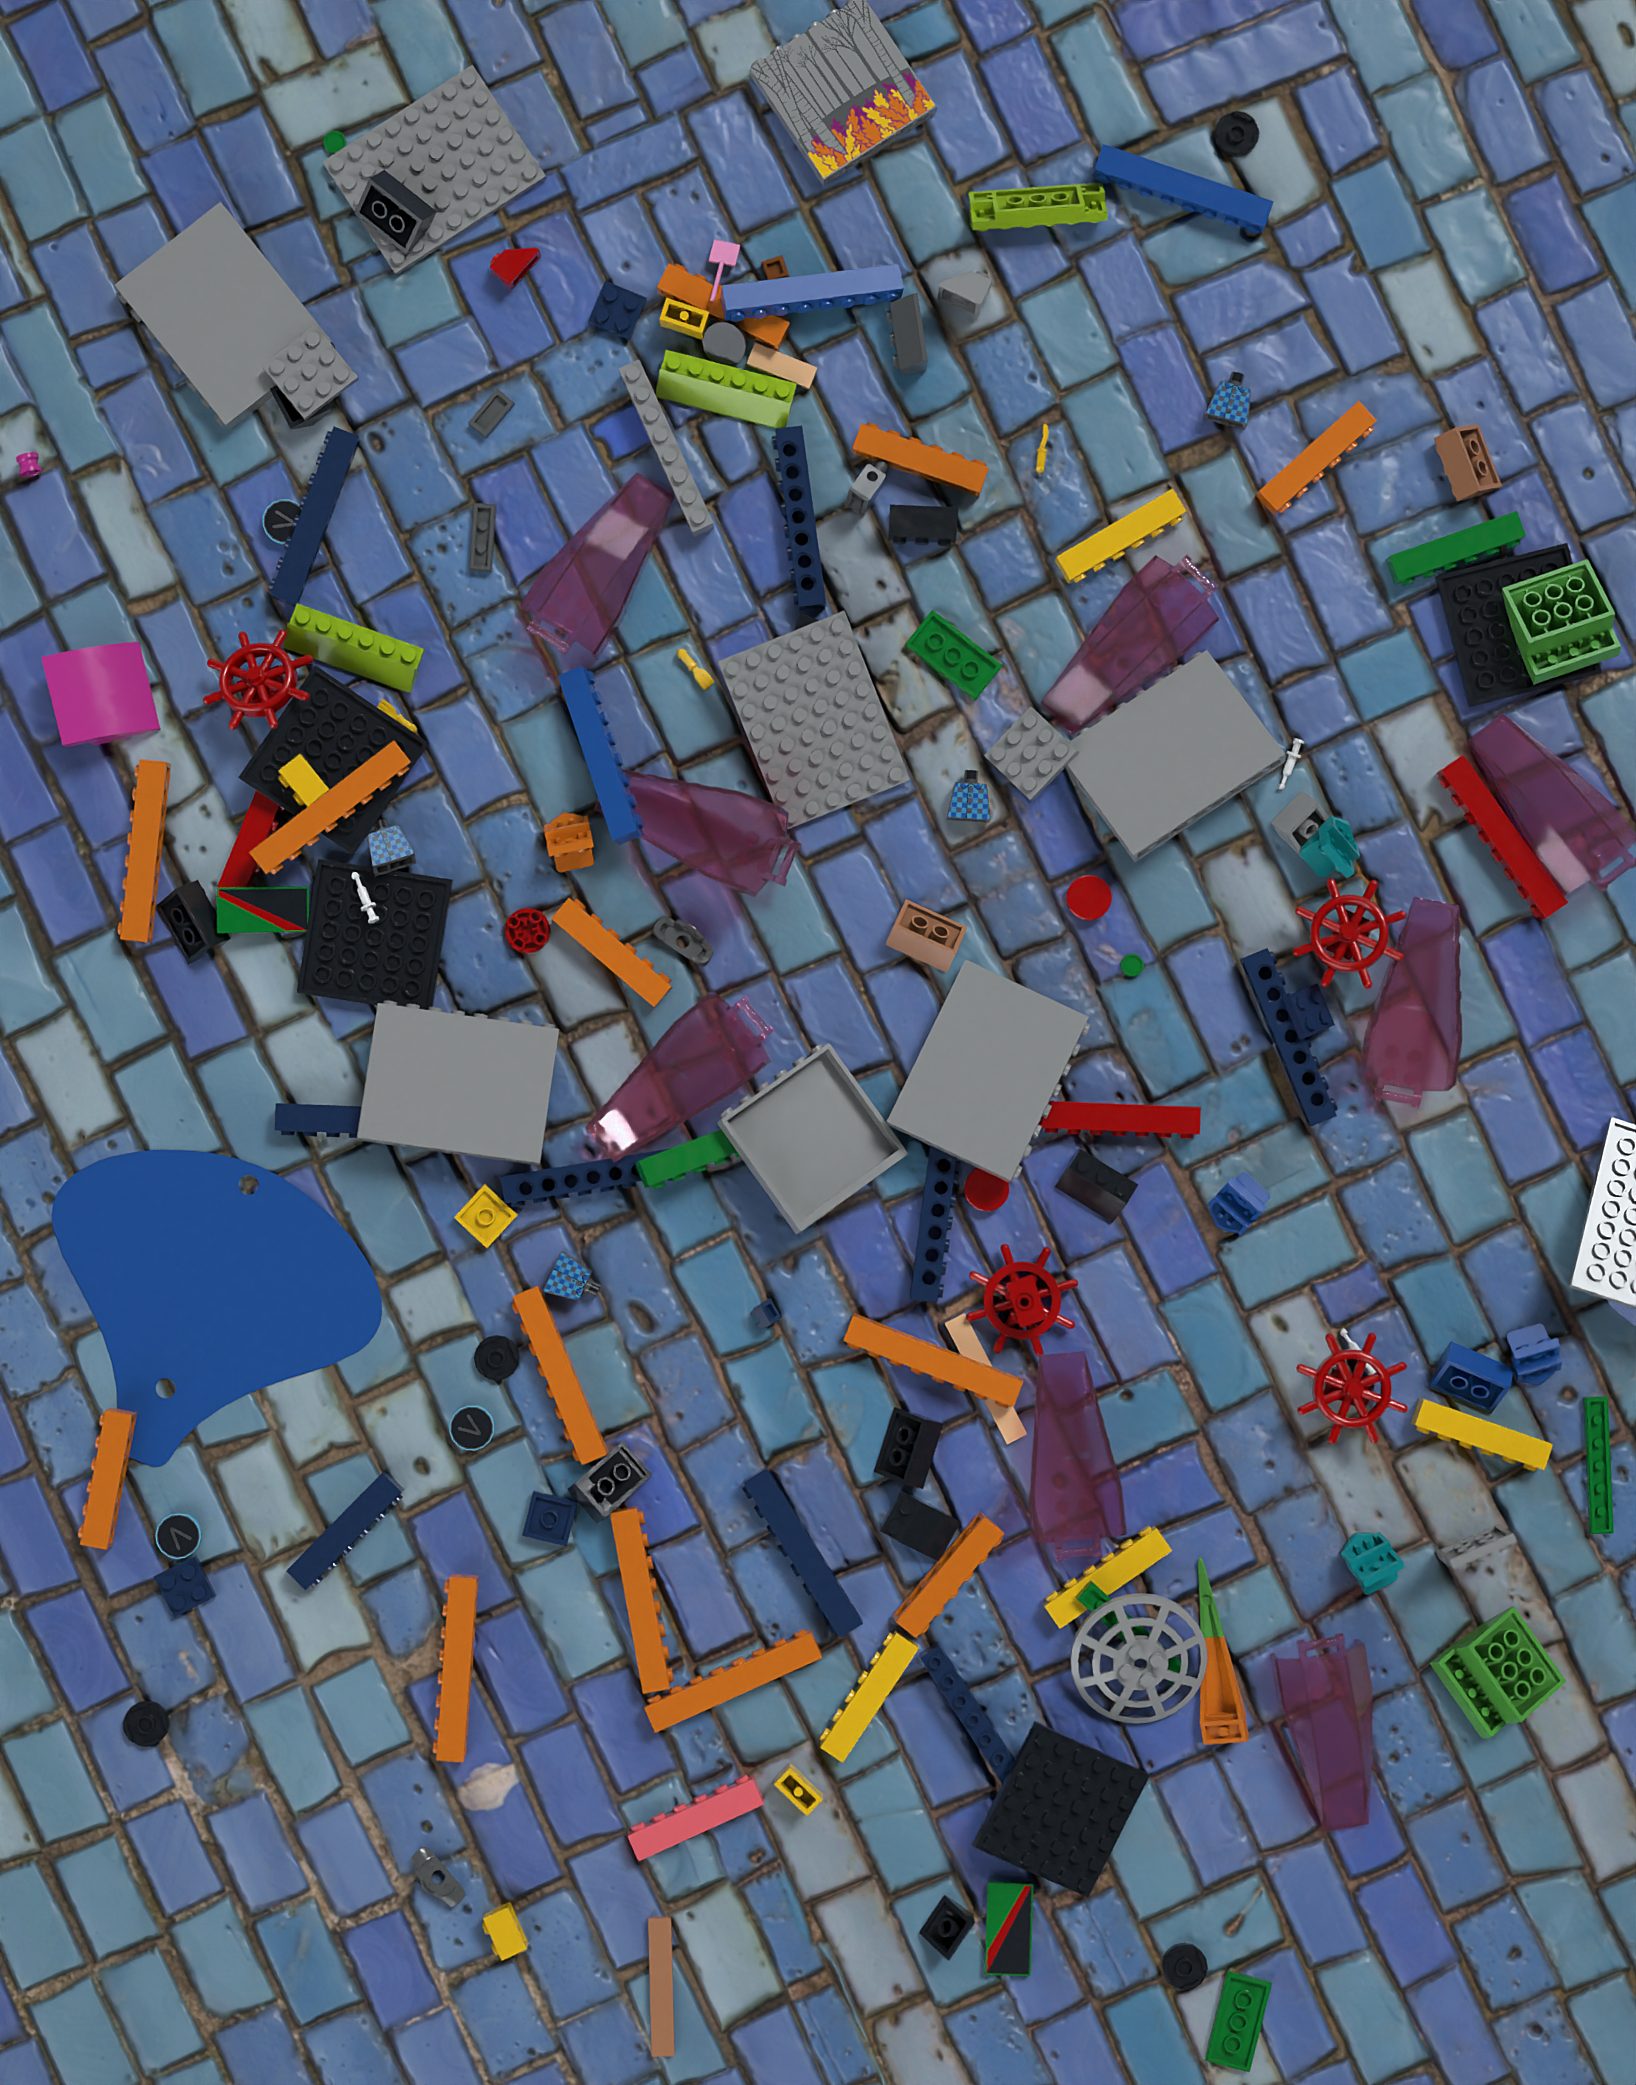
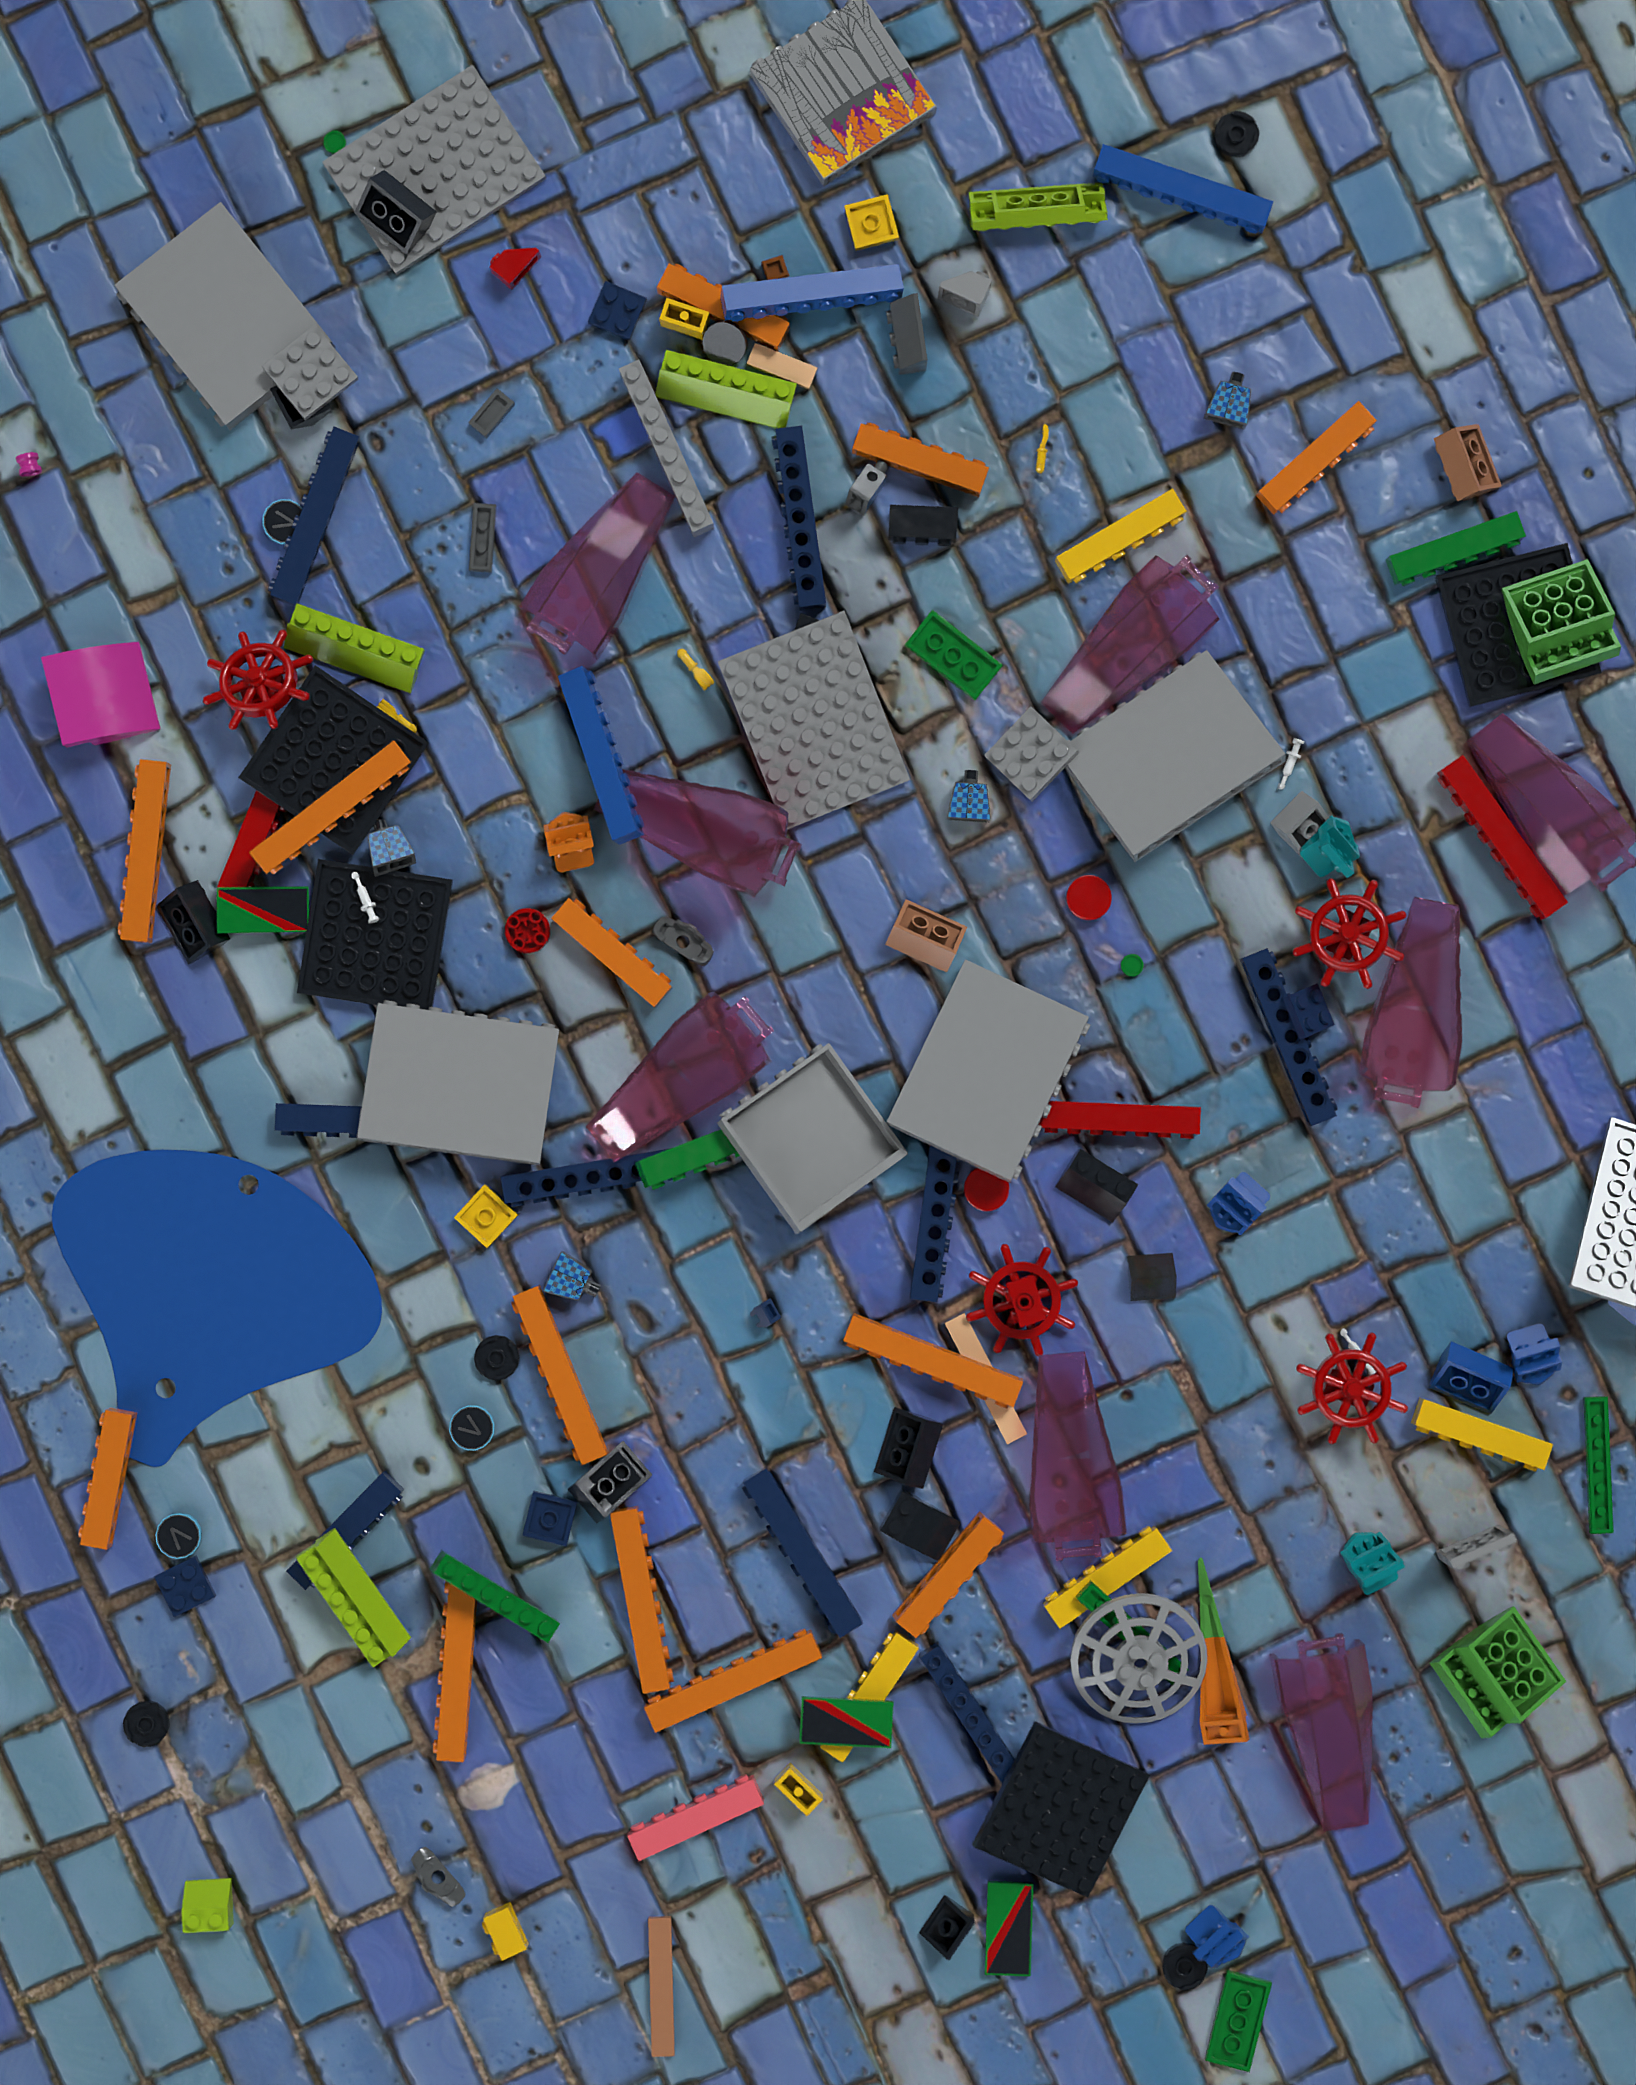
(207, 1905): none -> lime slope
(302, 780): yellow brick -> none
(353, 1597): none -> lime slope
(494, 1596): none -> green brick
(723, 254): bright pink piece -> none
(846, 1722): none -> tile
(871, 222): none -> yellow plate
(1151, 1276): none -> clear smoke slope
(1216, 1937): none -> blue piece

